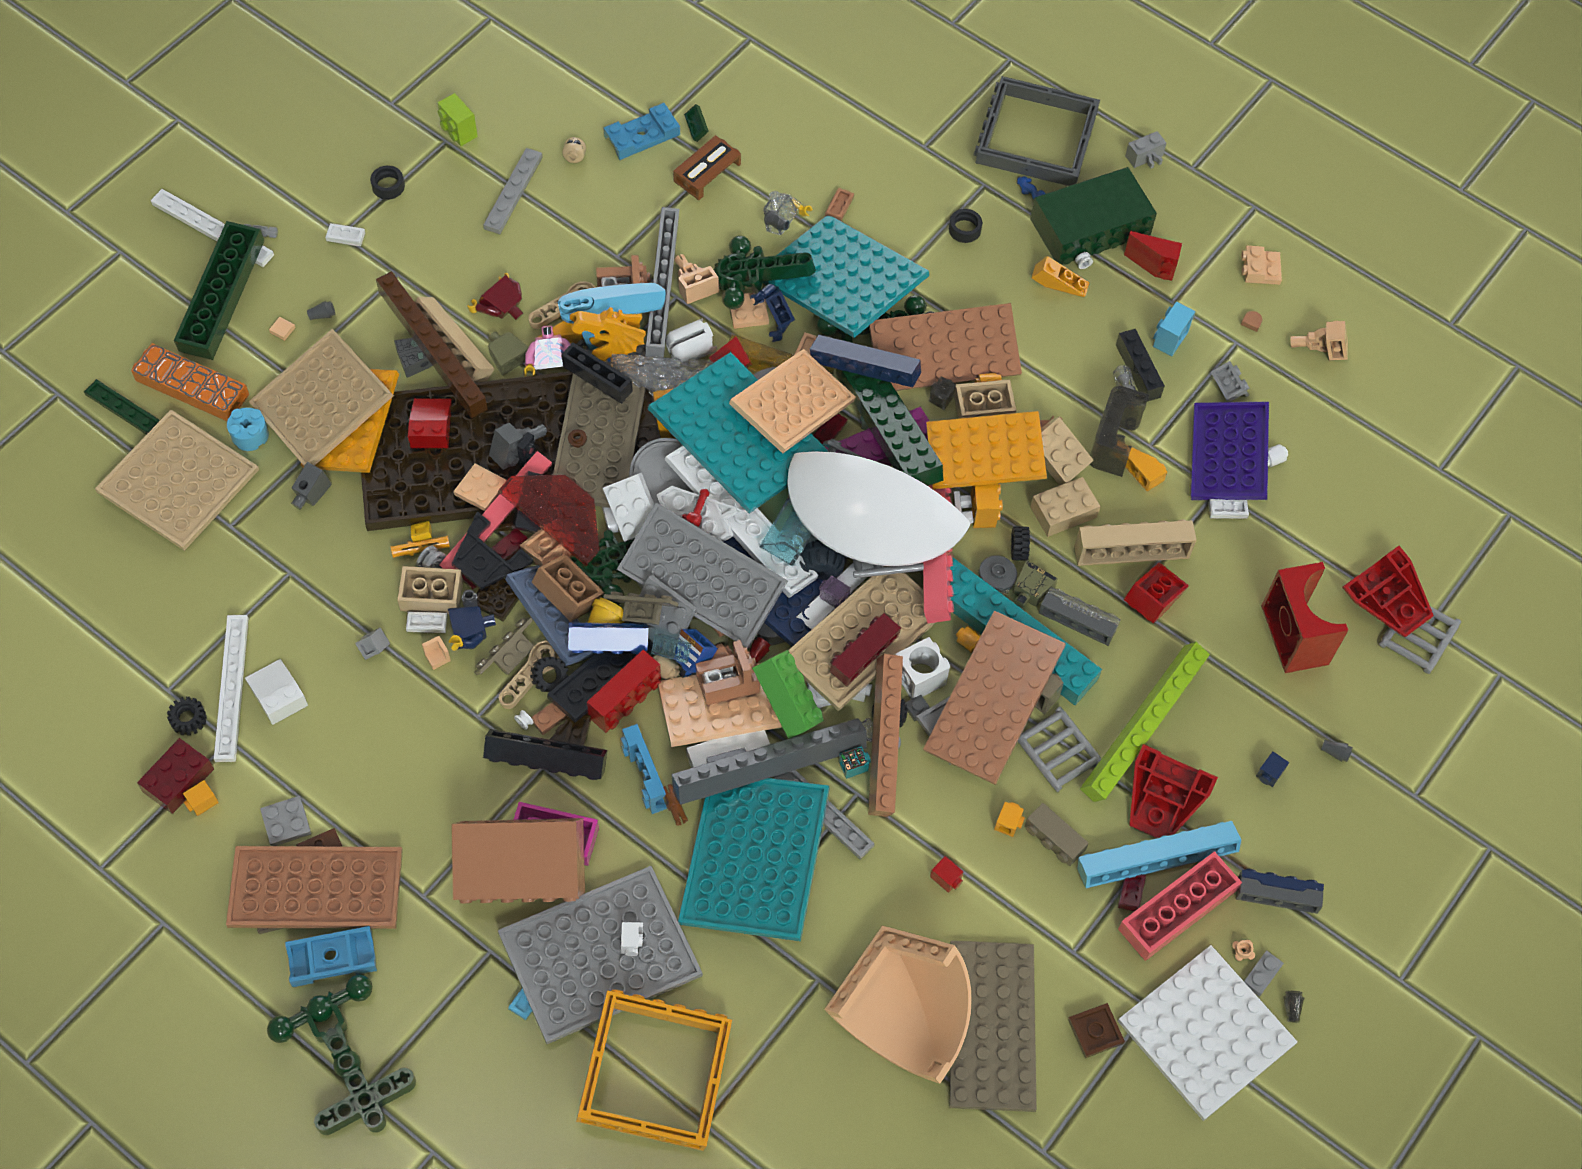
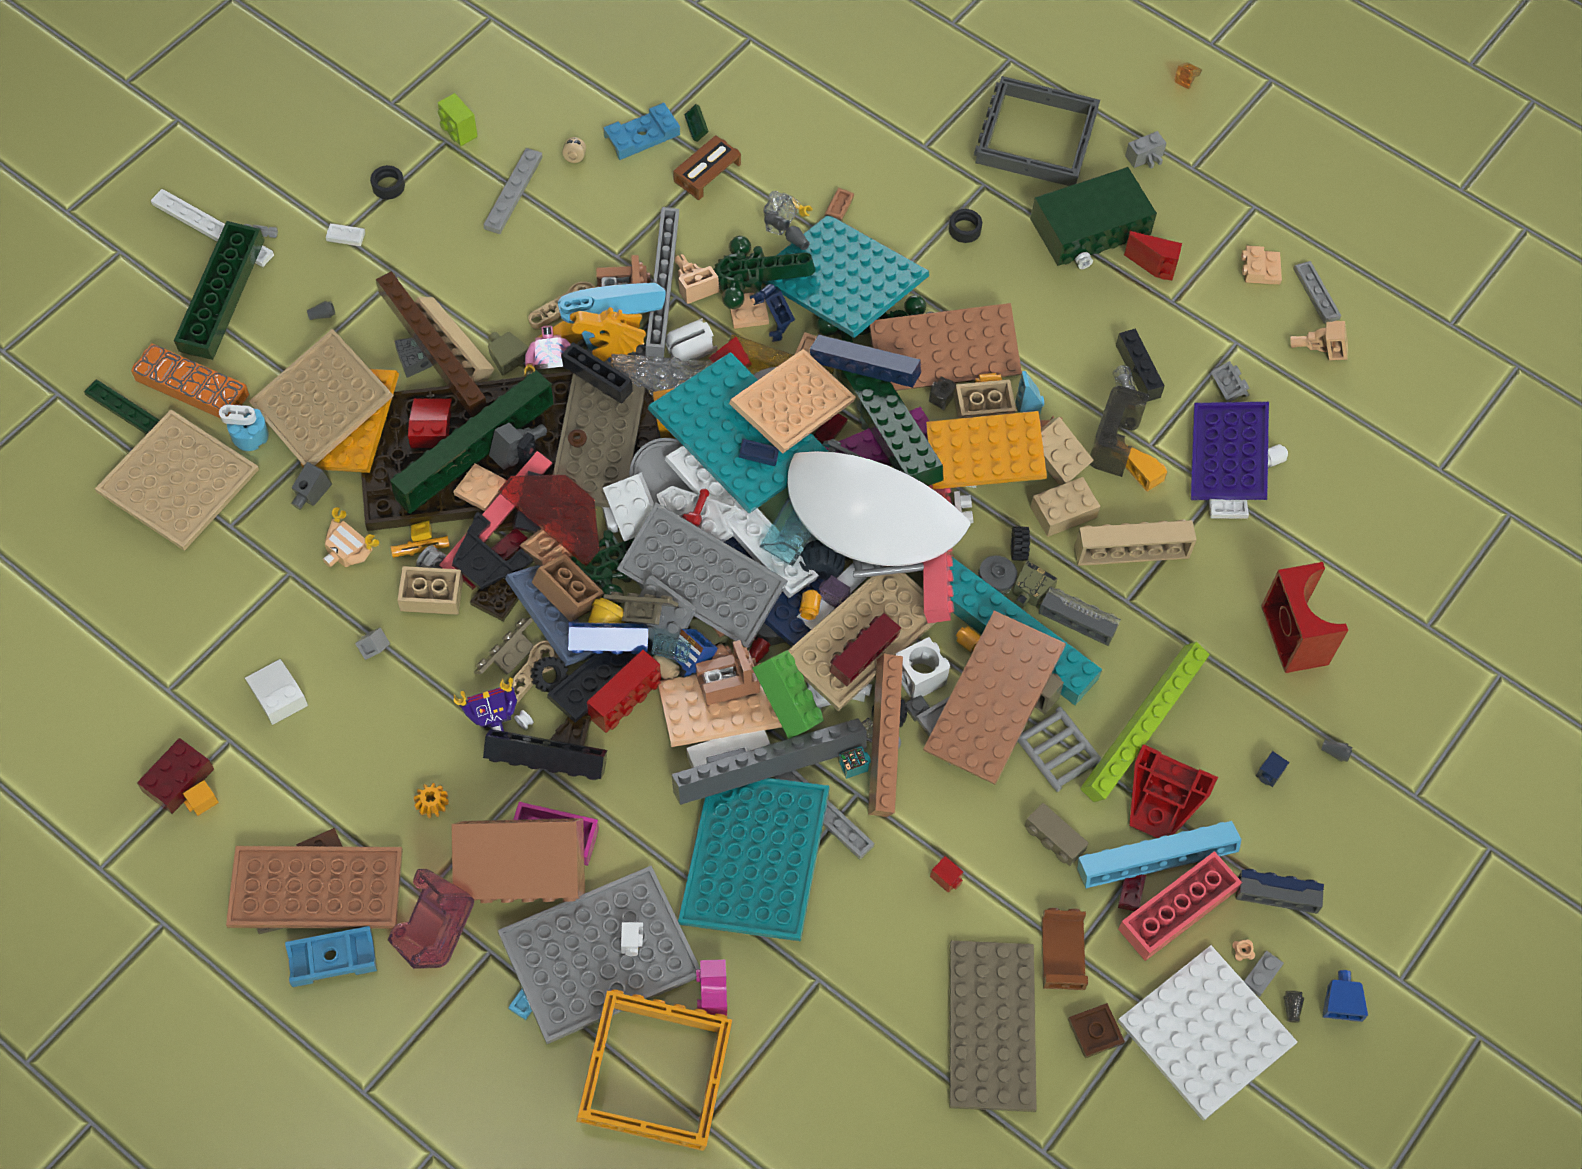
(182, 706): black tyre -> none
(231, 688): white plate -> none
(237, 416): none -> white beam
(282, 328): light nougat tile -> none
(285, 821): light grey plate -> none
(320, 1009): dark green piece -> none
(345, 543): none -> light nougat torso
(426, 622): white plate -> none
(431, 793): none -> light orange gear
(434, 923): none -> clear pink windscreen
(436, 652): light nougat panel -> none
(468, 623): dark blue torso -> none
(470, 442): none -> dark green brick
(490, 707): none -> dark purple torso
(500, 299): dark red torso -> none
(548, 718): nougat plate -> none
(636, 749): dark azure piece -> none
(674, 806): dark orange pin -> none
(713, 986): none -> dark pink brick
(758, 452): none -> dark blue tile
(796, 237): none -> dark grey cone
(810, 604): none -> light orange brick
(907, 1002): light nougat panel -> none
(986, 505): light orange brick -> none
(1010, 819): light orange brick -> none
(1027, 187): blue animal -> none
(1028, 395): none -> medium azure slope
(1057, 277): light orange slope -> none
(1063, 949): none -> dark orange panel
(1155, 592): red slope -> none
(1173, 328): medium azure brick -> none
(1186, 74): none -> clear orange slope
(1252, 320): nougat tile -> none
(1317, 292): none -> light grey tile
(1345, 999): none -> blue torso
(1392, 593): red wedge -> none
(1437, 652): light grey bar -> none

